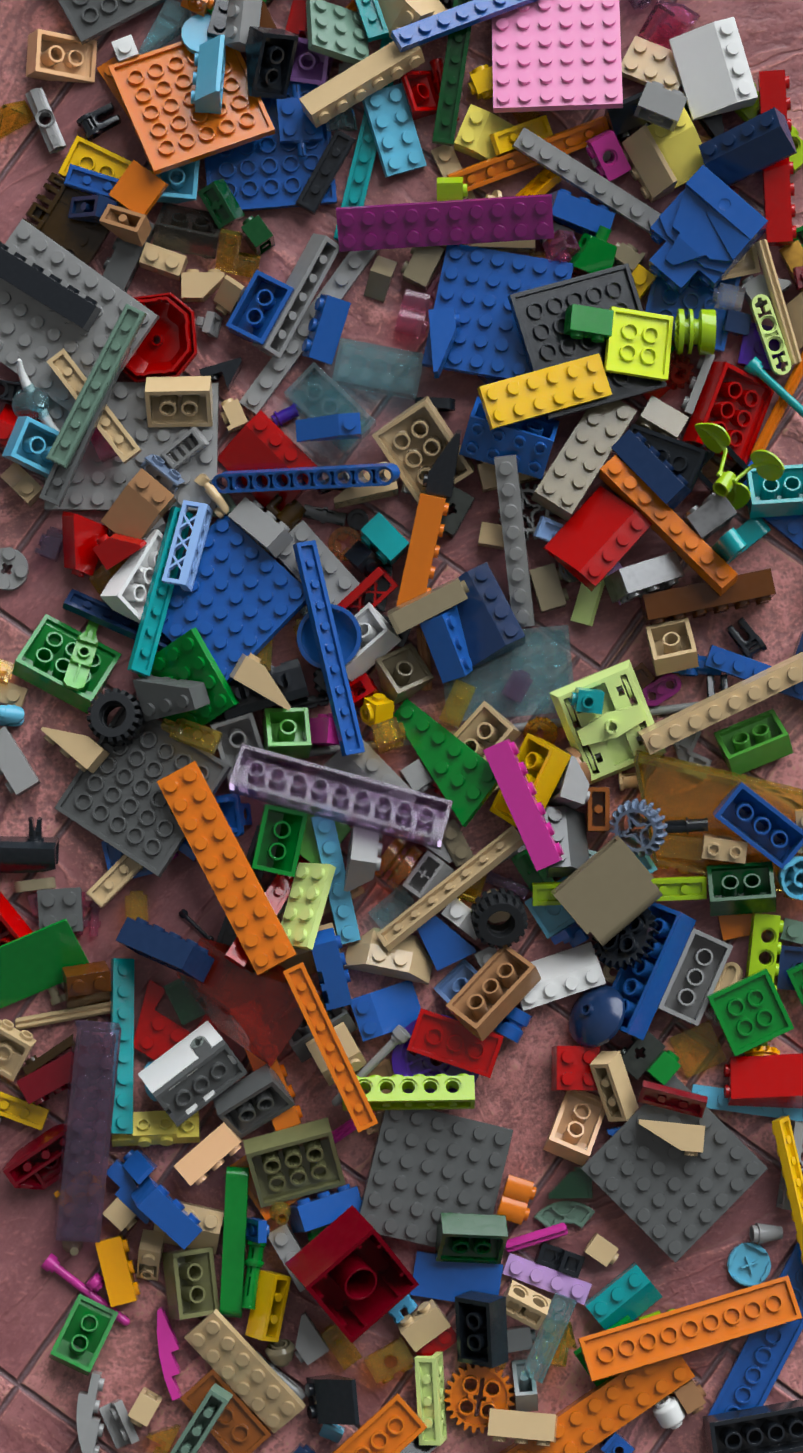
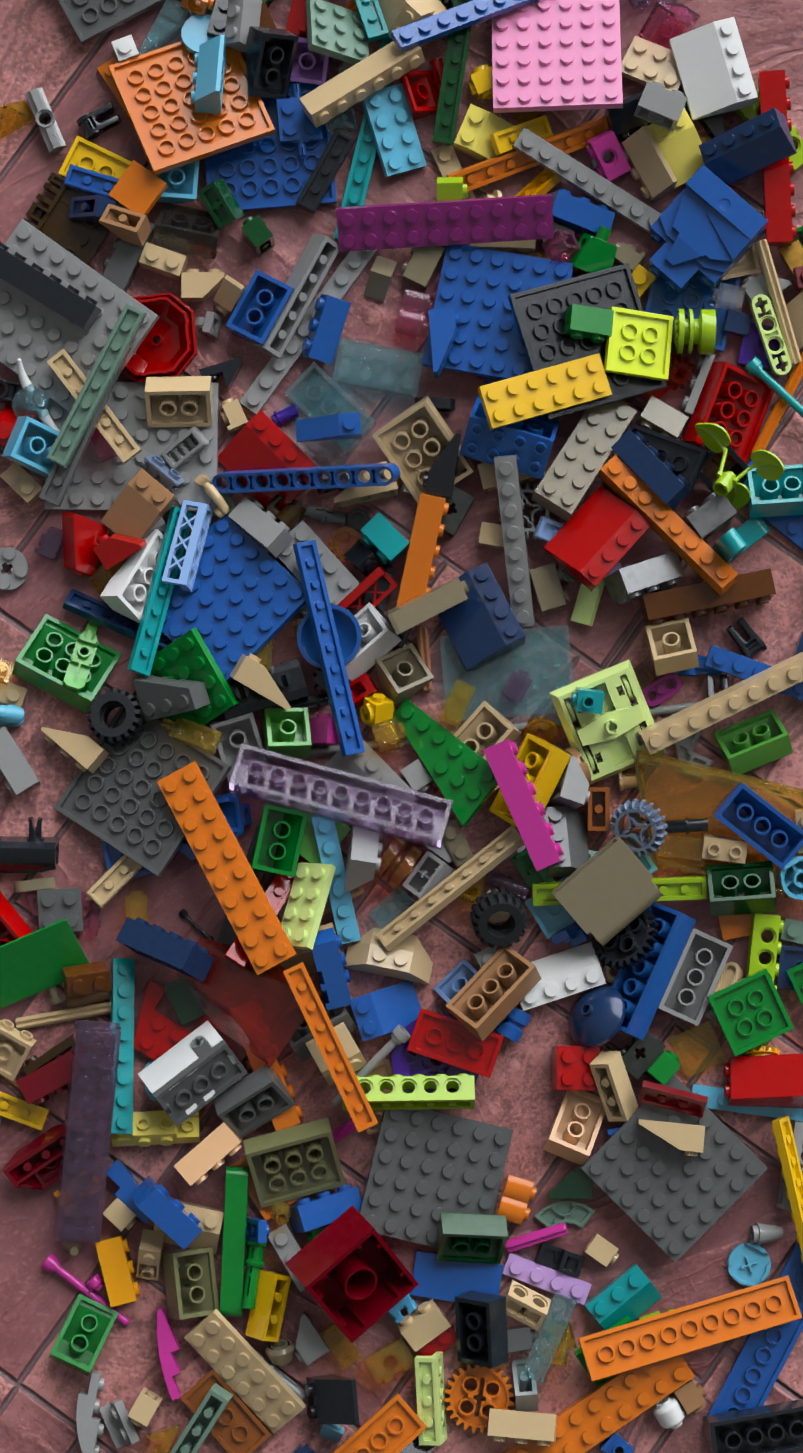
(60, 57): light nougat slope -> none
(138, 1165): blue slope -> none
(231, 259): clear yellow plate -> none
(443, 943): blue slope -> none
(447, 644): blue wedge -> none
(459, 915): white slope -> none

